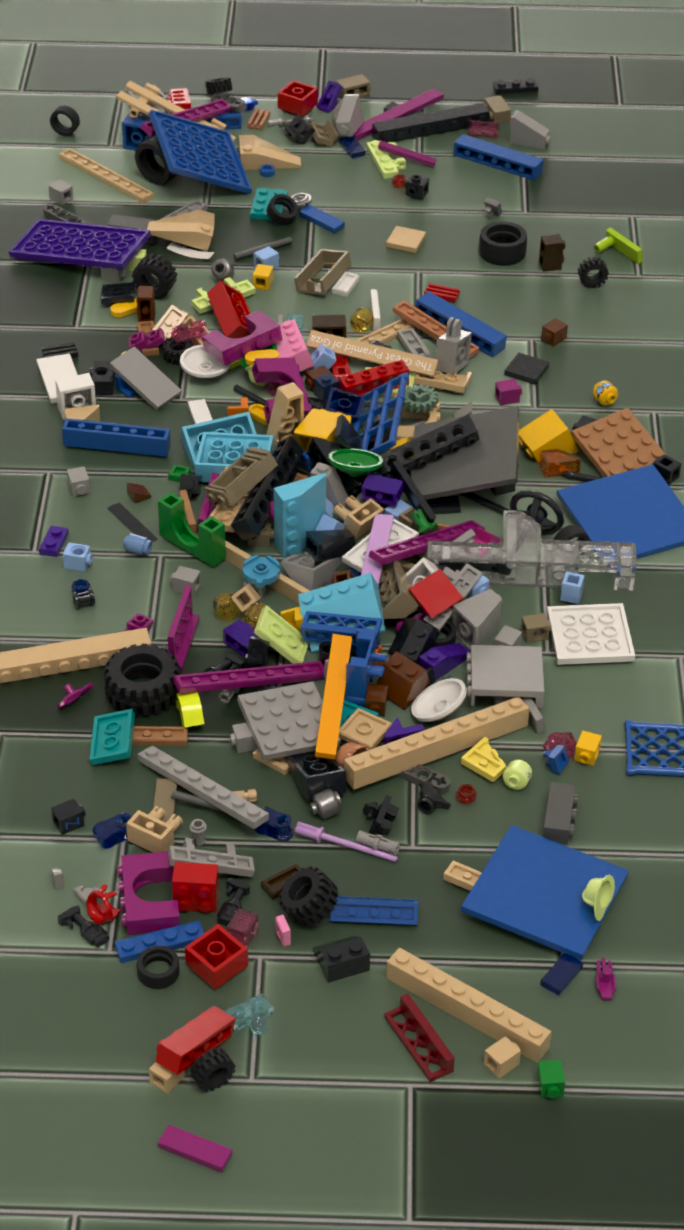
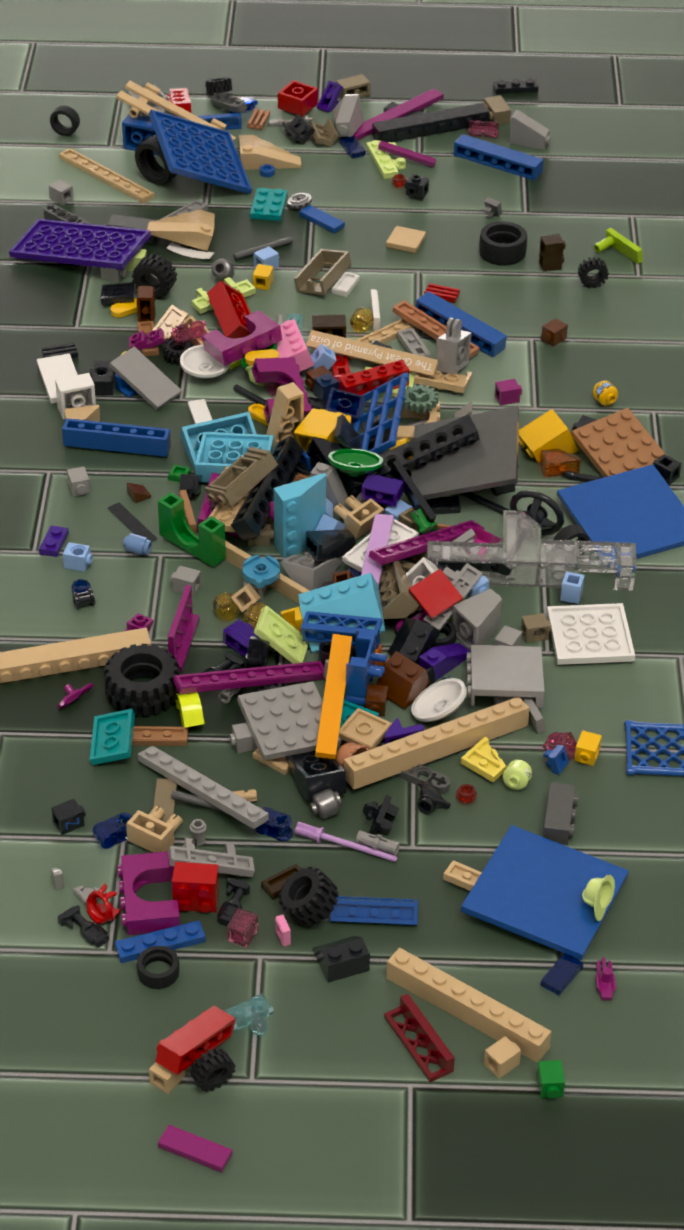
(195, 114): magenta tile -> none
(216, 956): red brick -> none
(234, 410): orange panel -> none
(277, 217): black tyre -> none
(526, 368): black tile -> none

